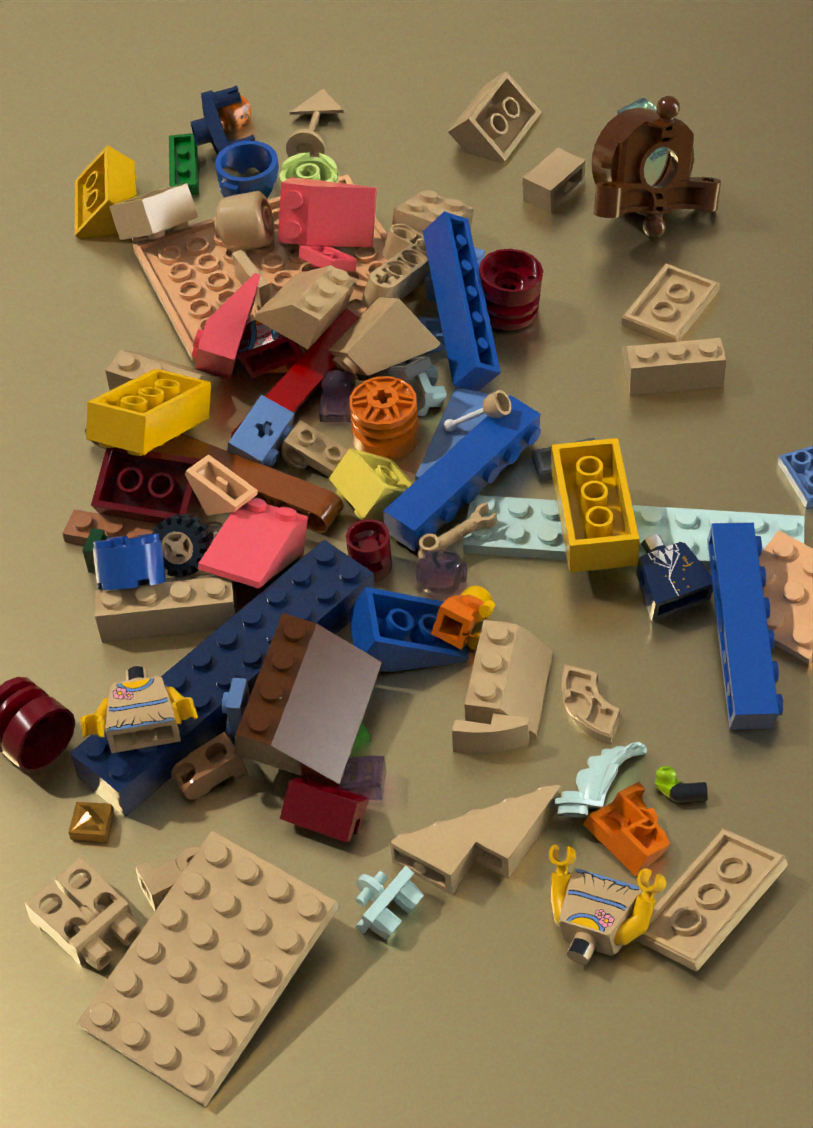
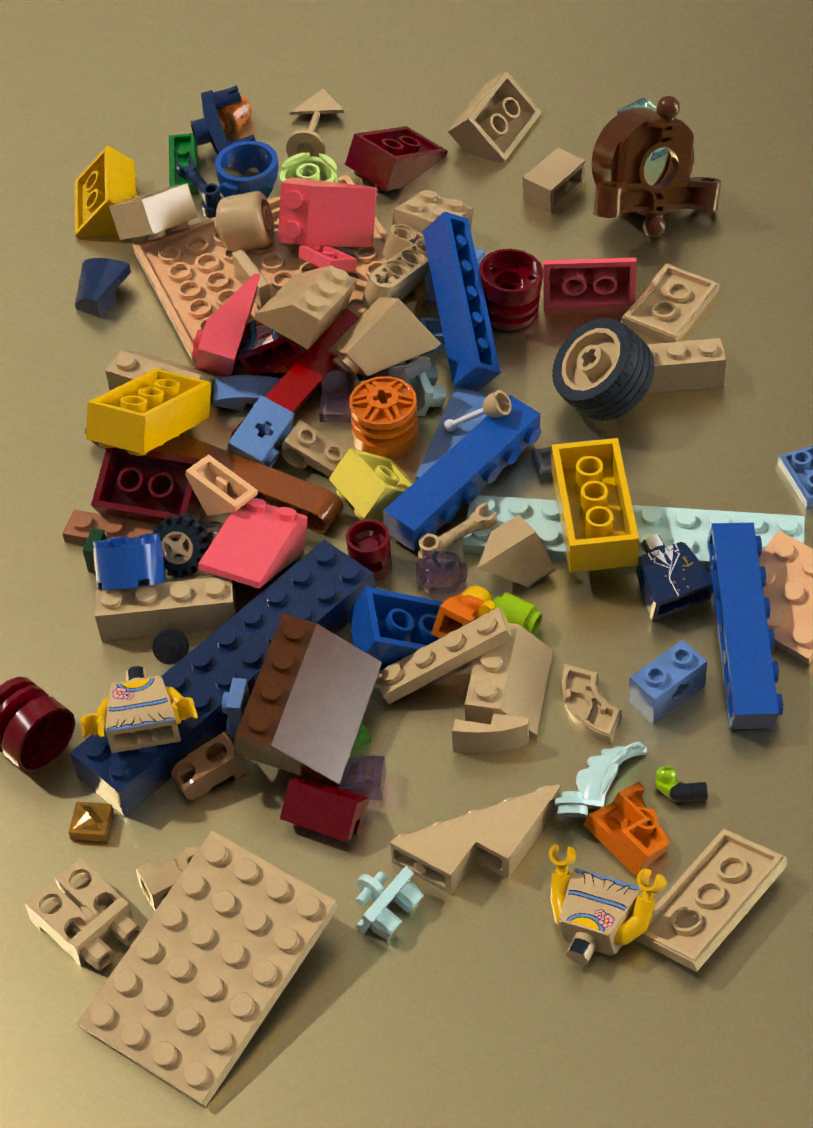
(98, 284): none -> dark blue slope
(170, 646): none -> black wheel
(209, 192): none -> dark blue brick
(238, 390): none -> medium blue slope
(392, 156): none -> dark red slope
(444, 655): none -> tan plate
(516, 553): none -> tan slope
(519, 612): none -> lime brick
(589, 283): none -> coral slope
(603, 369): none -> black wheel
(667, 682): none -> medium blue brick

